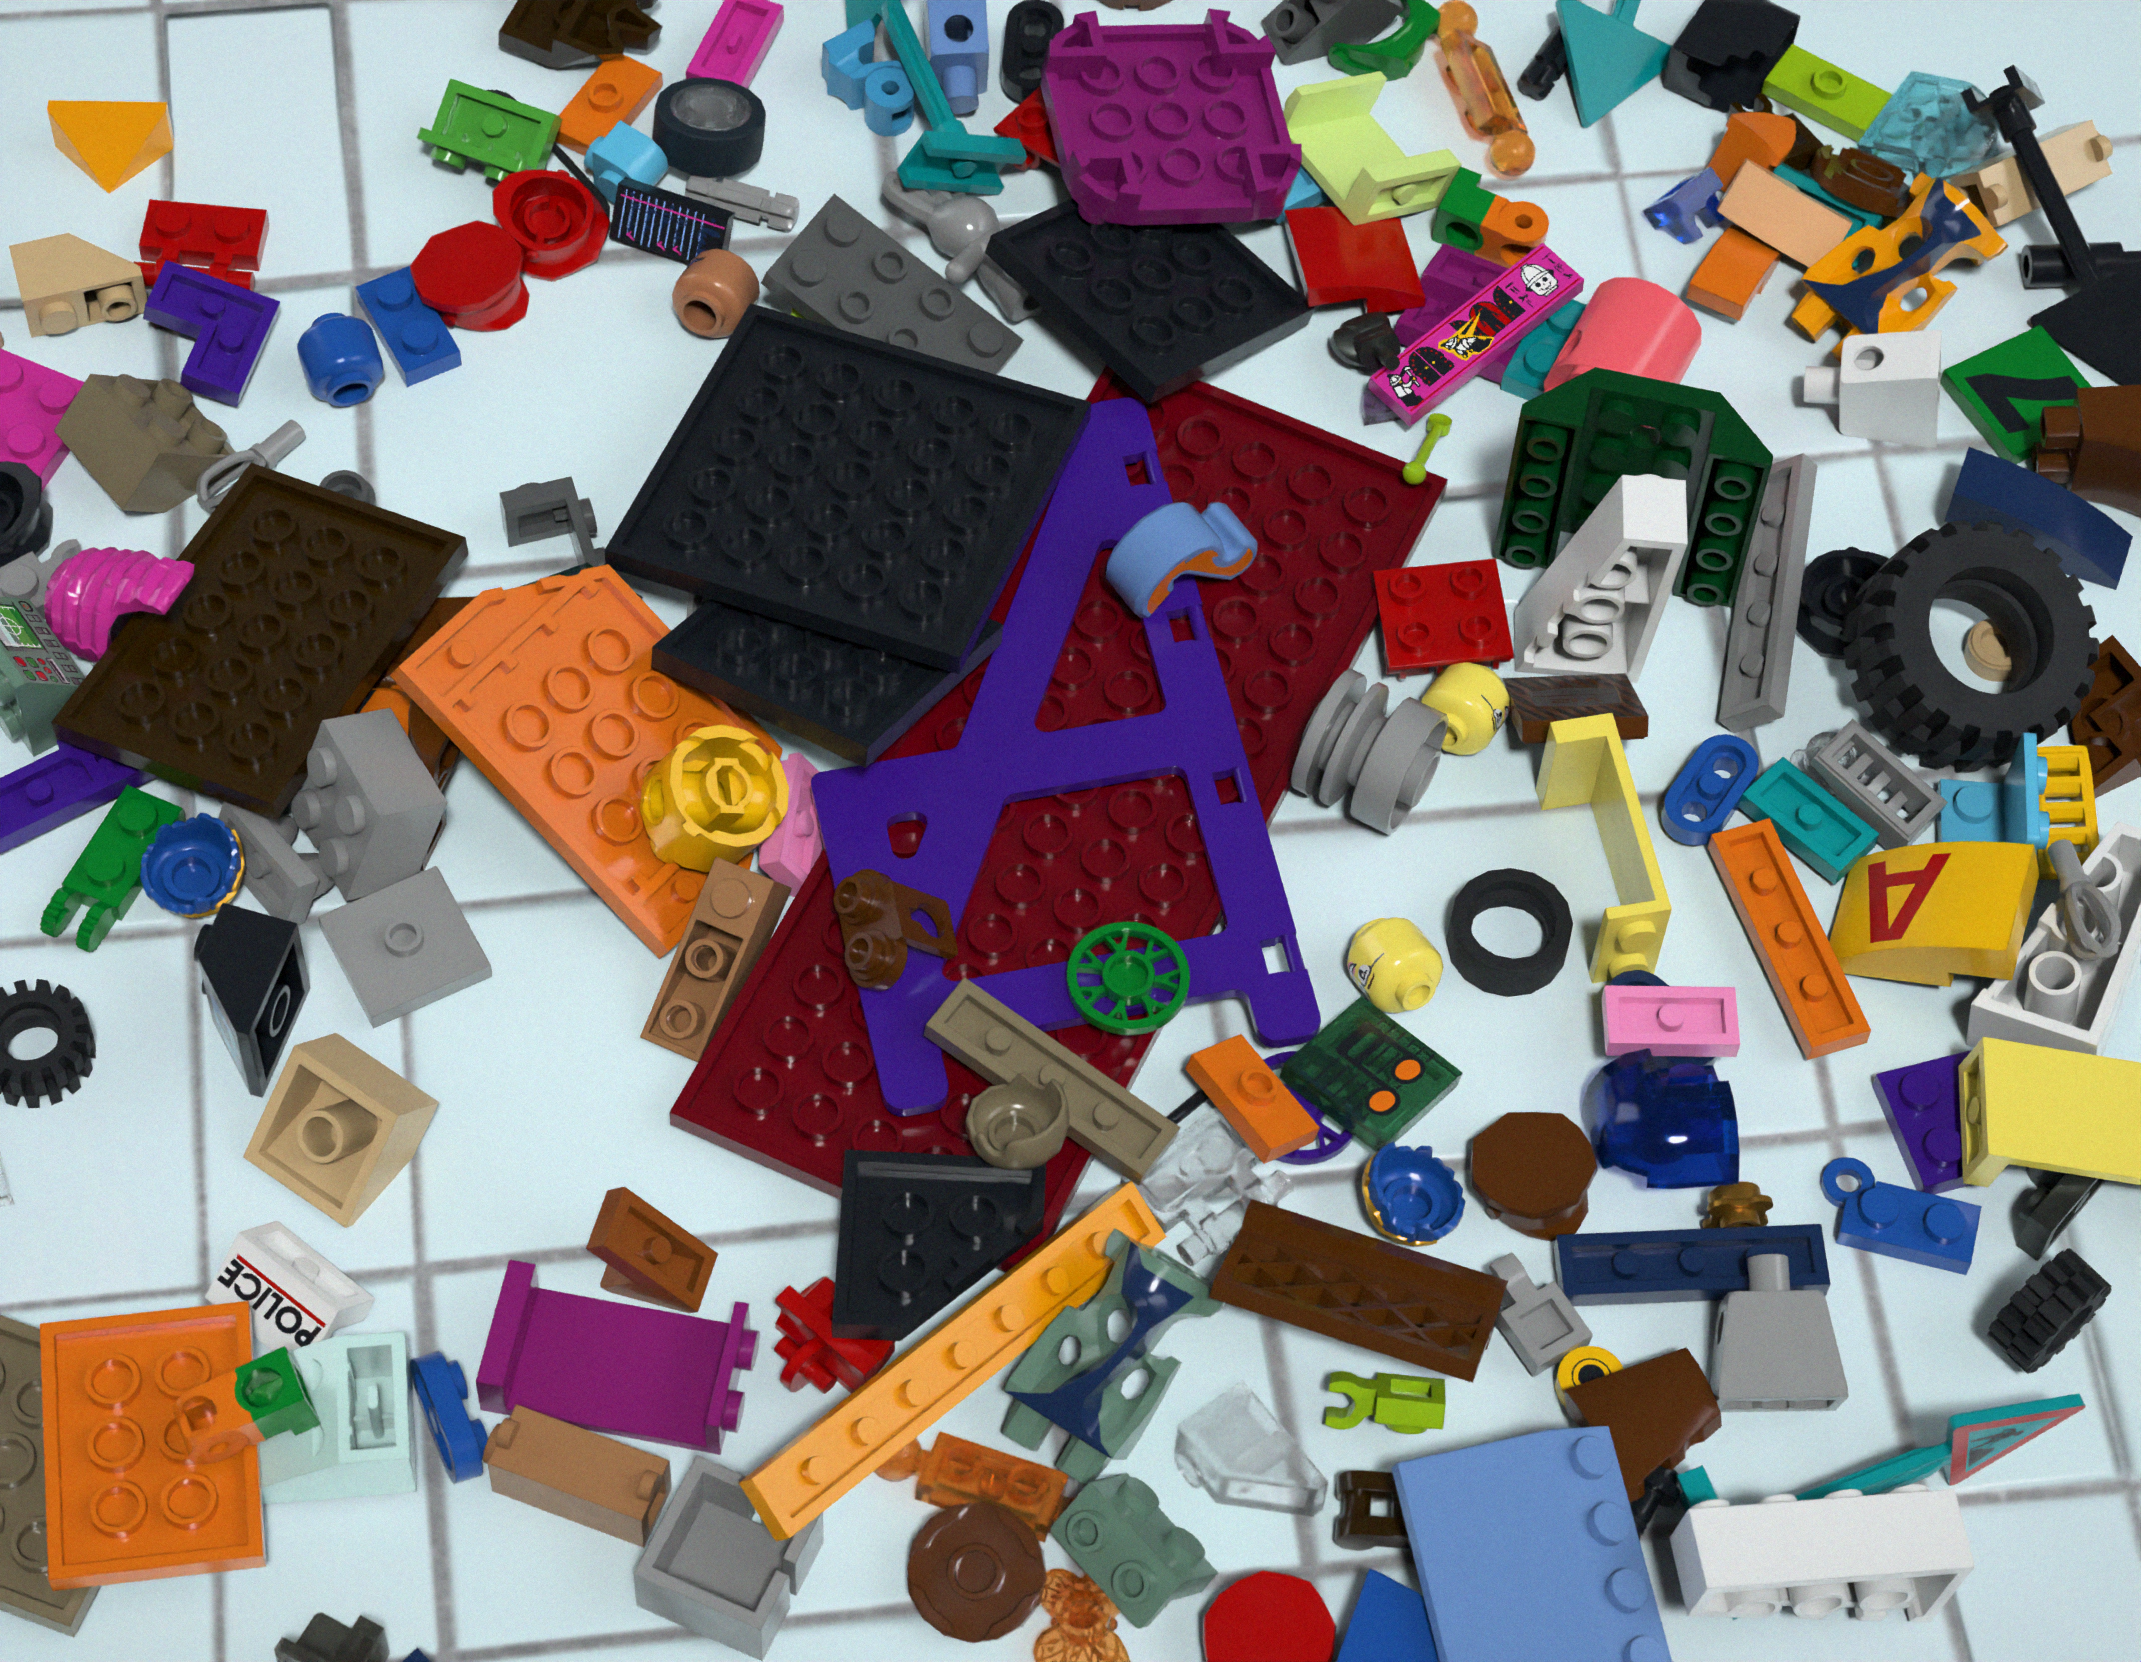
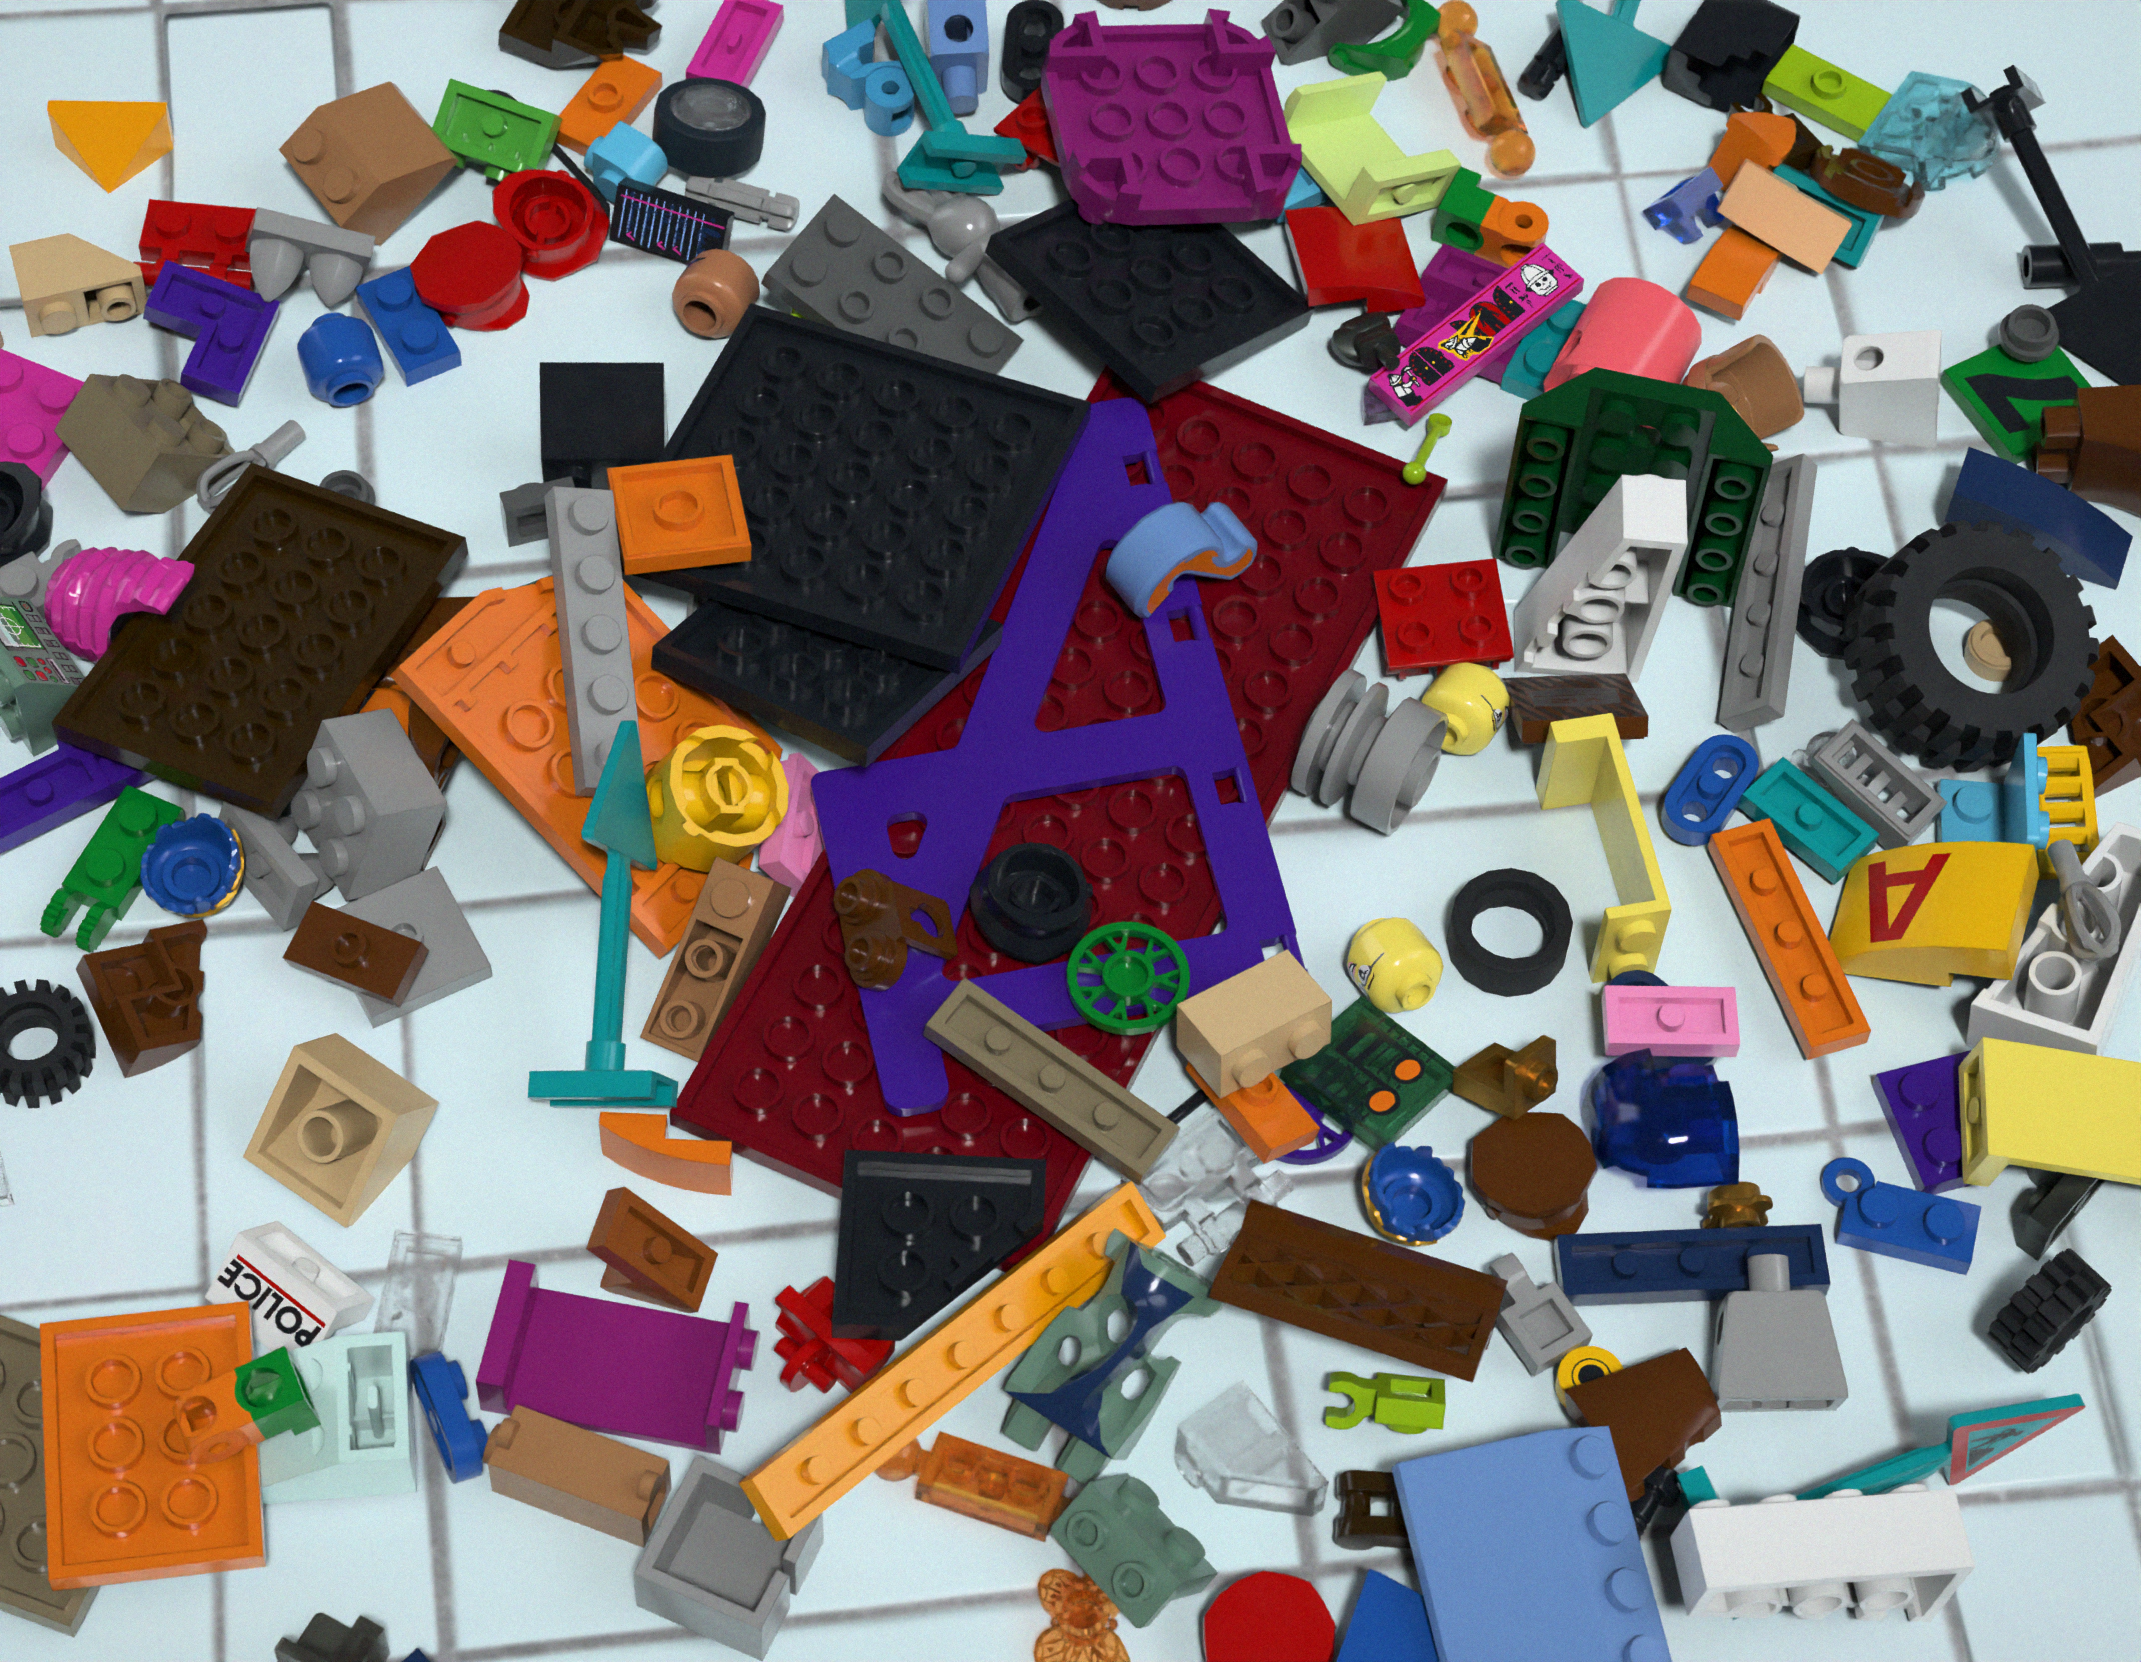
(148, 995): none -> reddish brown slope
(253, 987): black slope -> none
(285, 242): none -> light grey tile
(356, 954): none -> reddish brown plate
(369, 159): none -> medium nougat slope
(419, 1288): none -> clear plate
(590, 626): none -> light grey plate
(600, 418): none -> black slope
(623, 828): none -> teal piece
(644, 1147): none -> orange slope
(679, 514): none -> orange plate
(976, 1572): reddish brown tile -> none
(1019, 1123): dark tan hair -> none
(1032, 902): none -> black hat
(1254, 1024): none -> tan brick
(1509, 1079): none -> pearl gold bracket
(1755, 383): none -> medium nougat helmet
(1871, 300): light orange hips -> none
(2003, 189): tan brick -> none
(2029, 333): none -> dark grey plate

